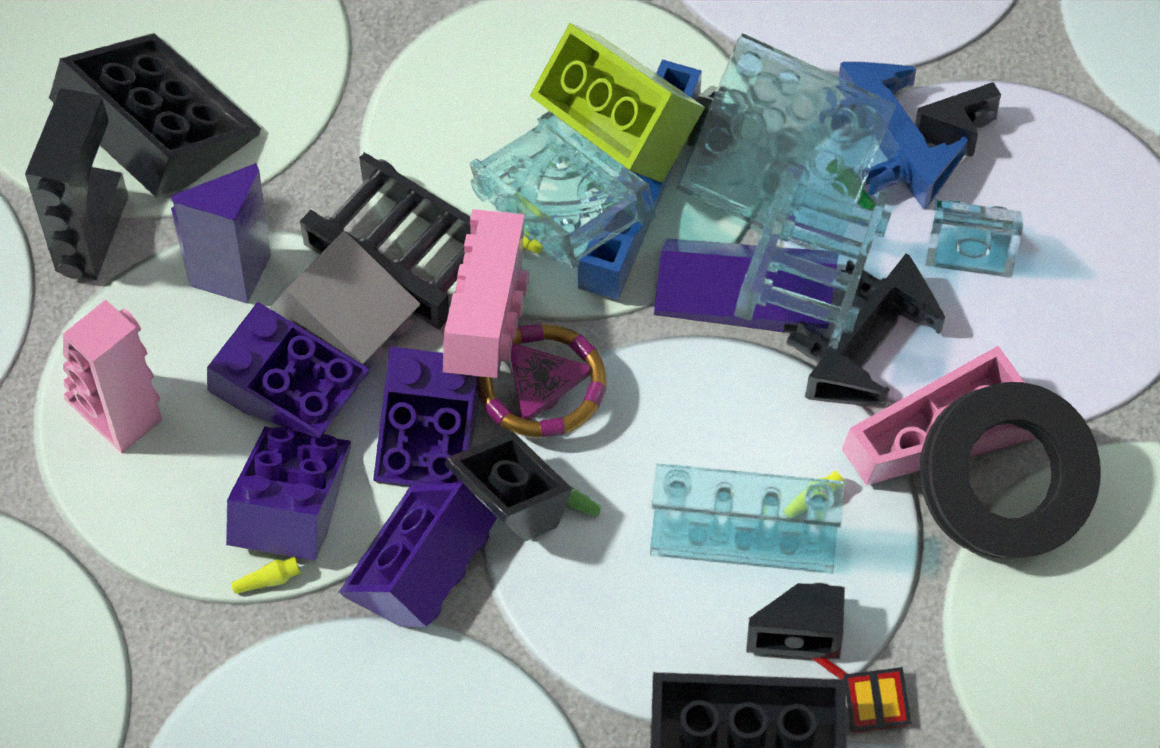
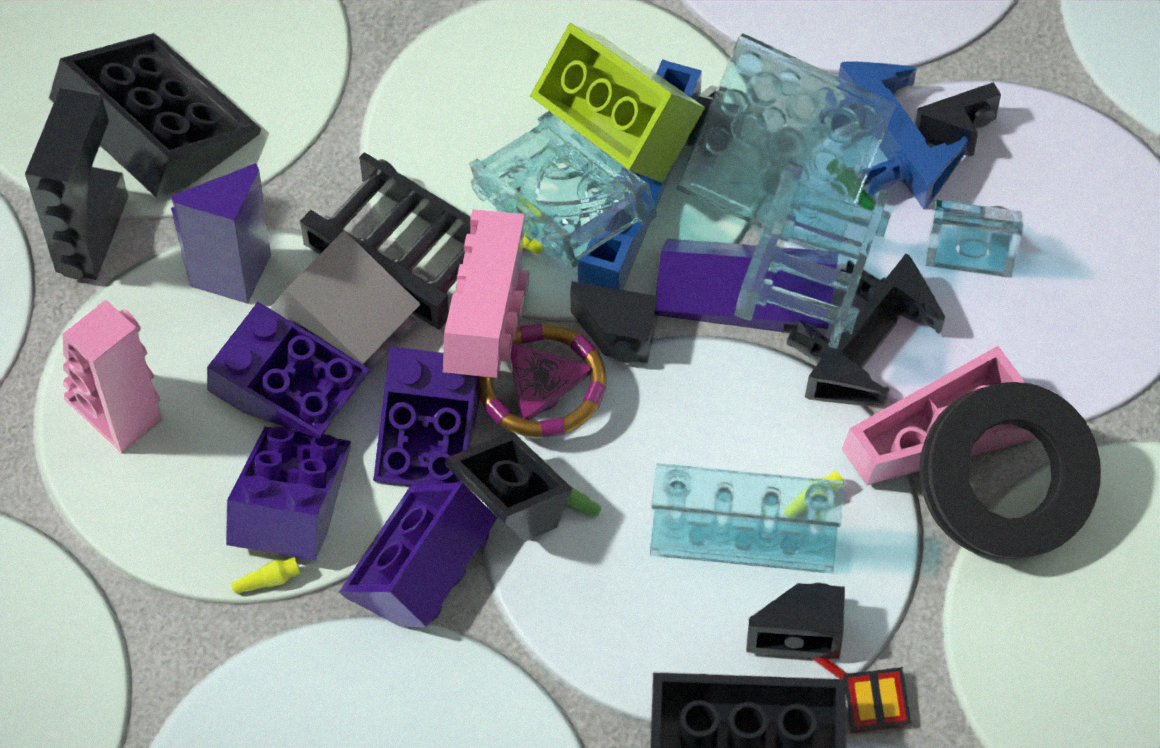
(616, 320): none -> black slope

